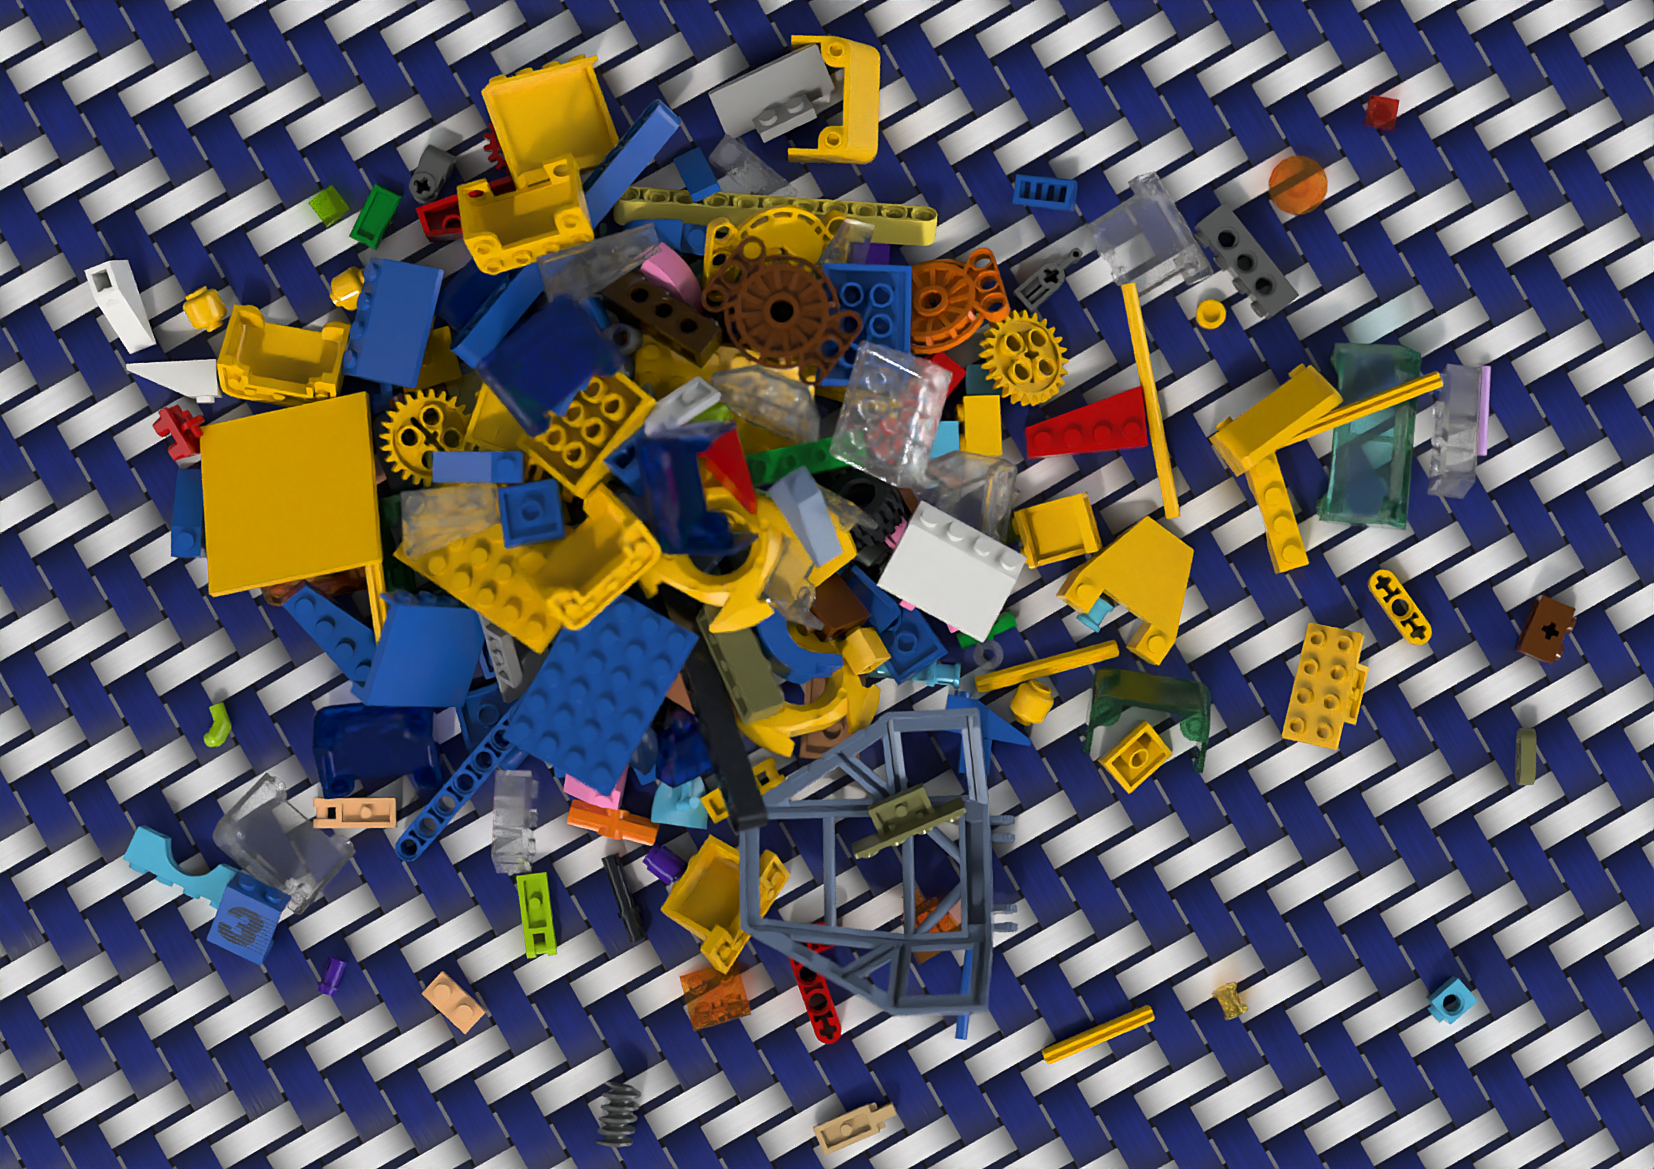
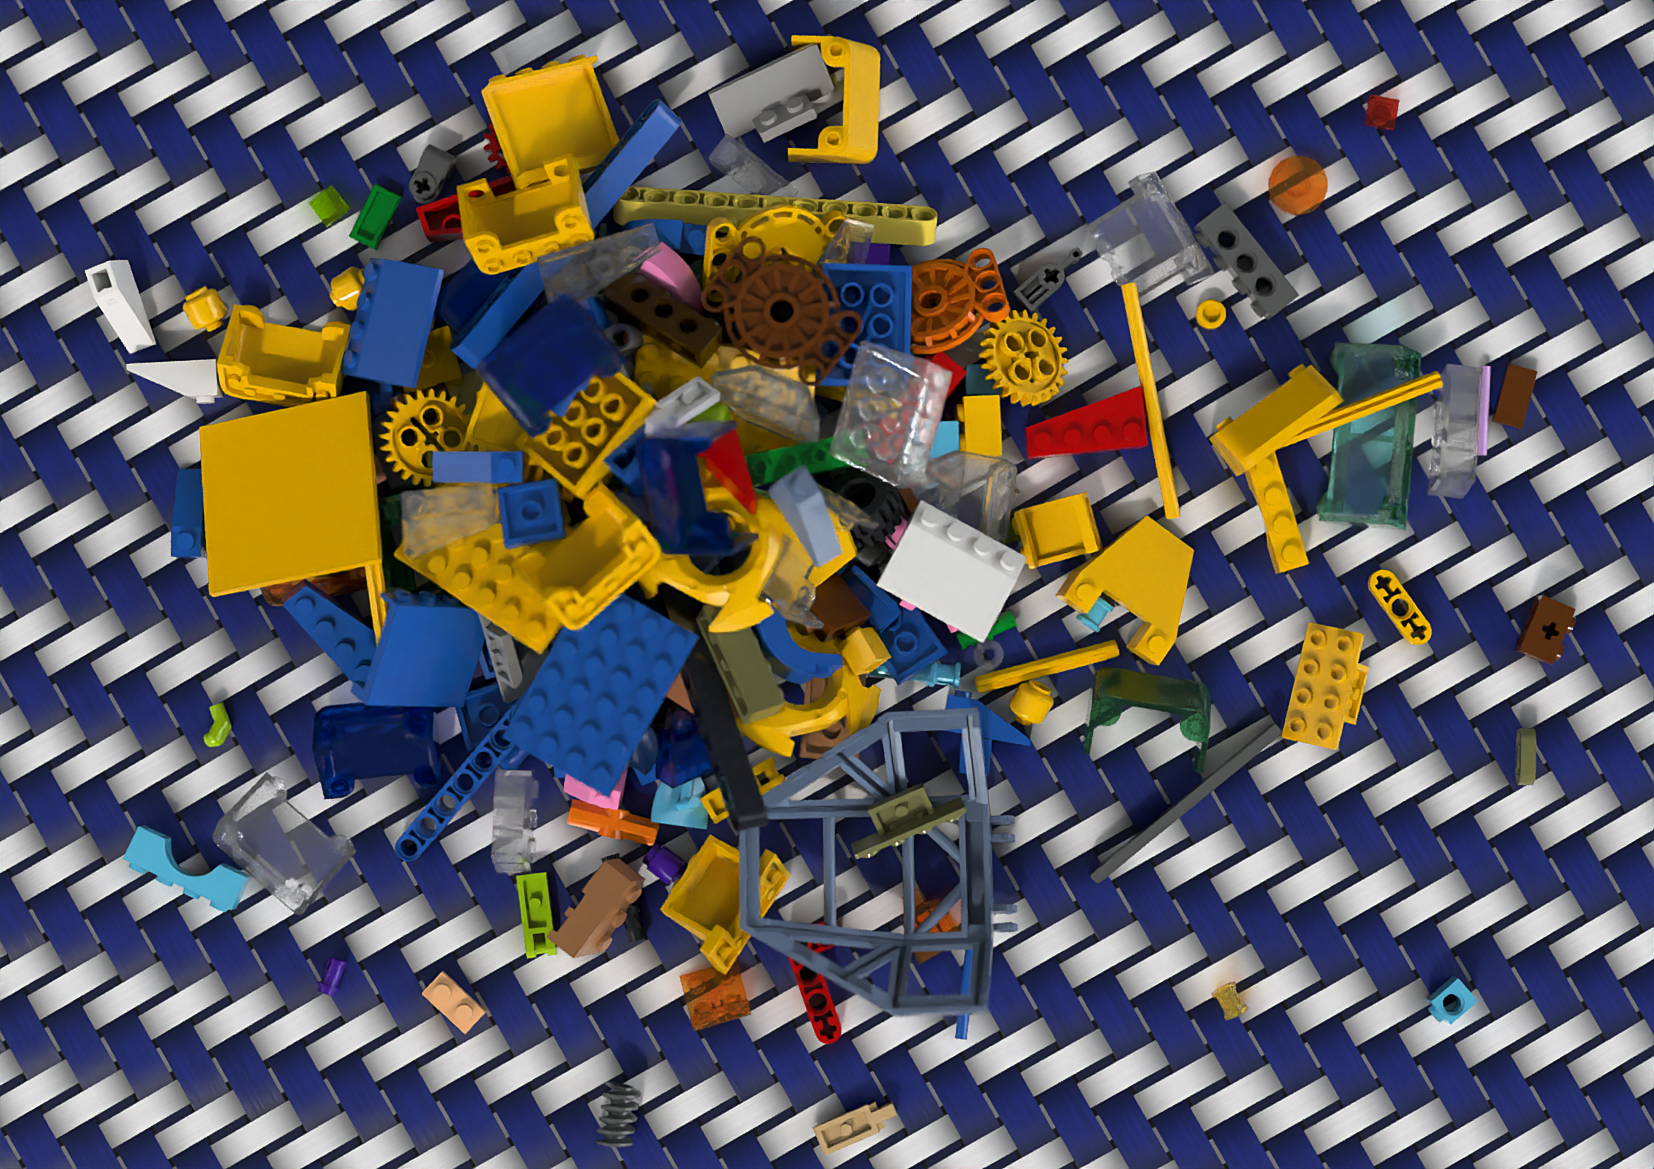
(183, 429): red hips -> none
(248, 917): blue panel -> none
(356, 812): light nougat plate -> none
(600, 910): none -> medium nougat wedge
(696, 174): blue tile -> none
(1070, 199): blue slope -> none
(1098, 1034): yellow axle -> none
(1135, 756): yellow slope -> none
(1185, 803): none -> dark grey tile
(1514, 396): none -> reddish brown tile

